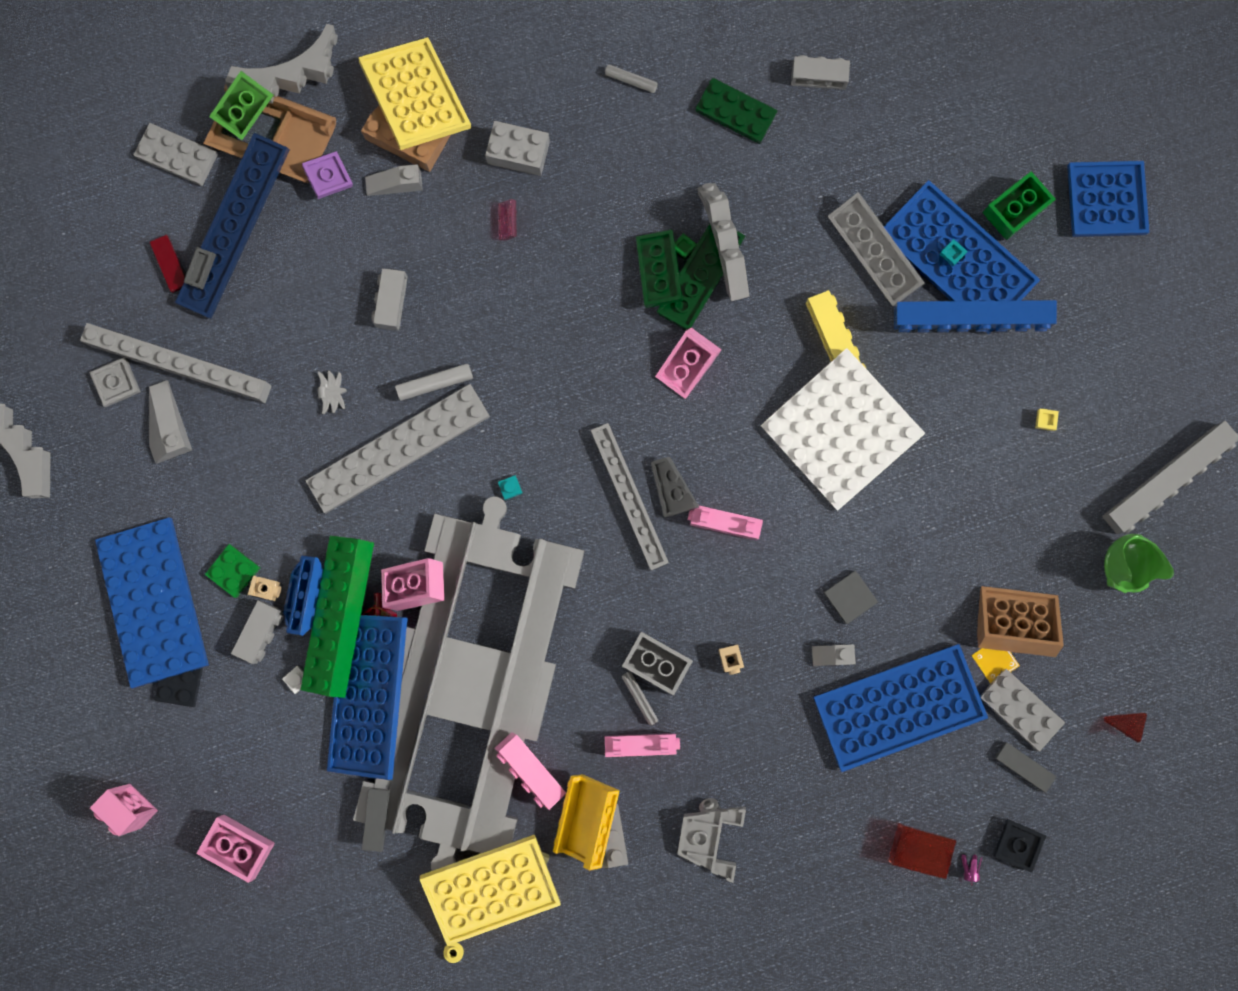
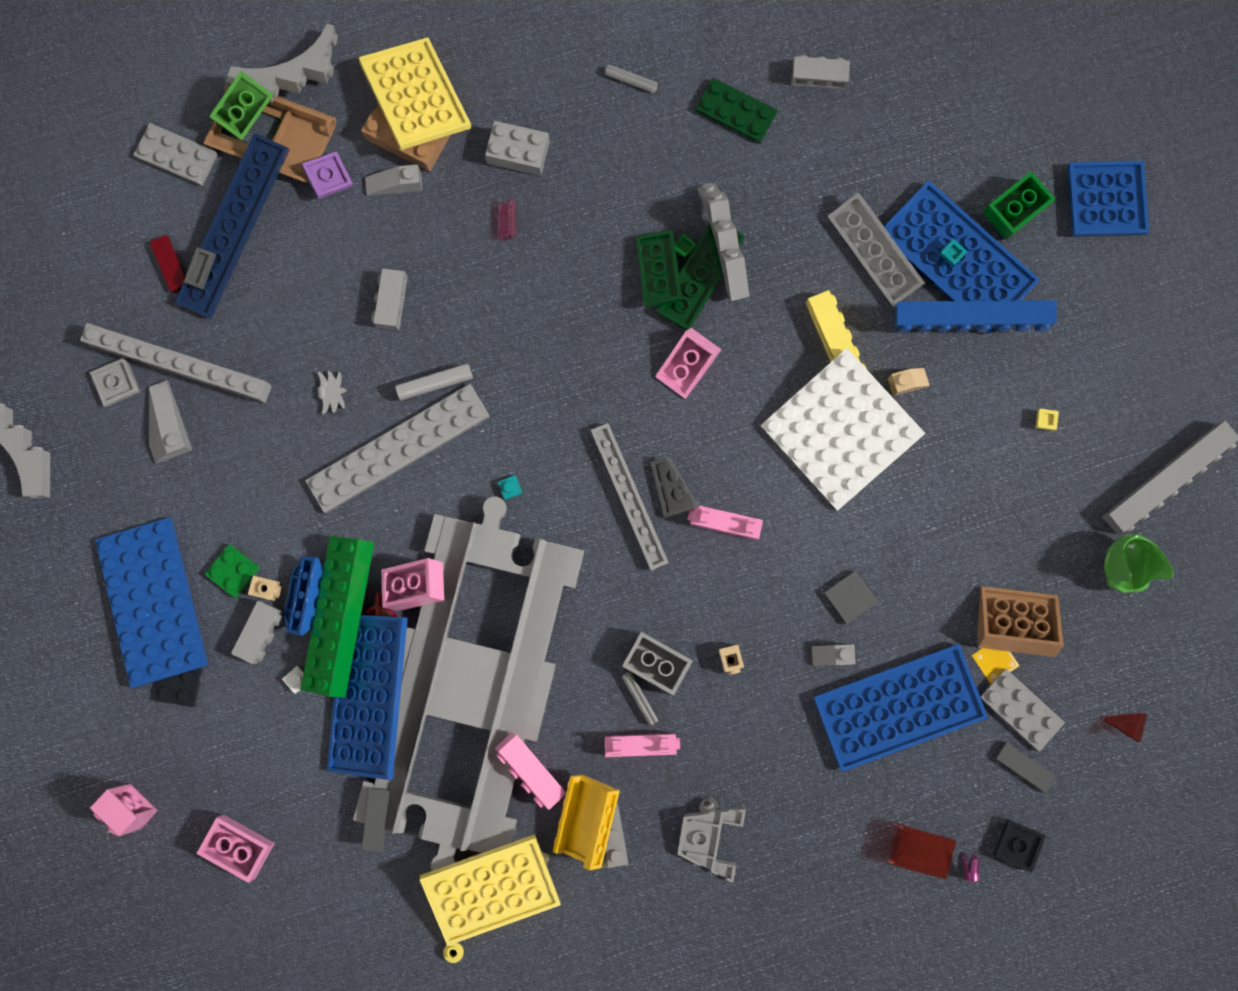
(908, 381): none -> tan slope

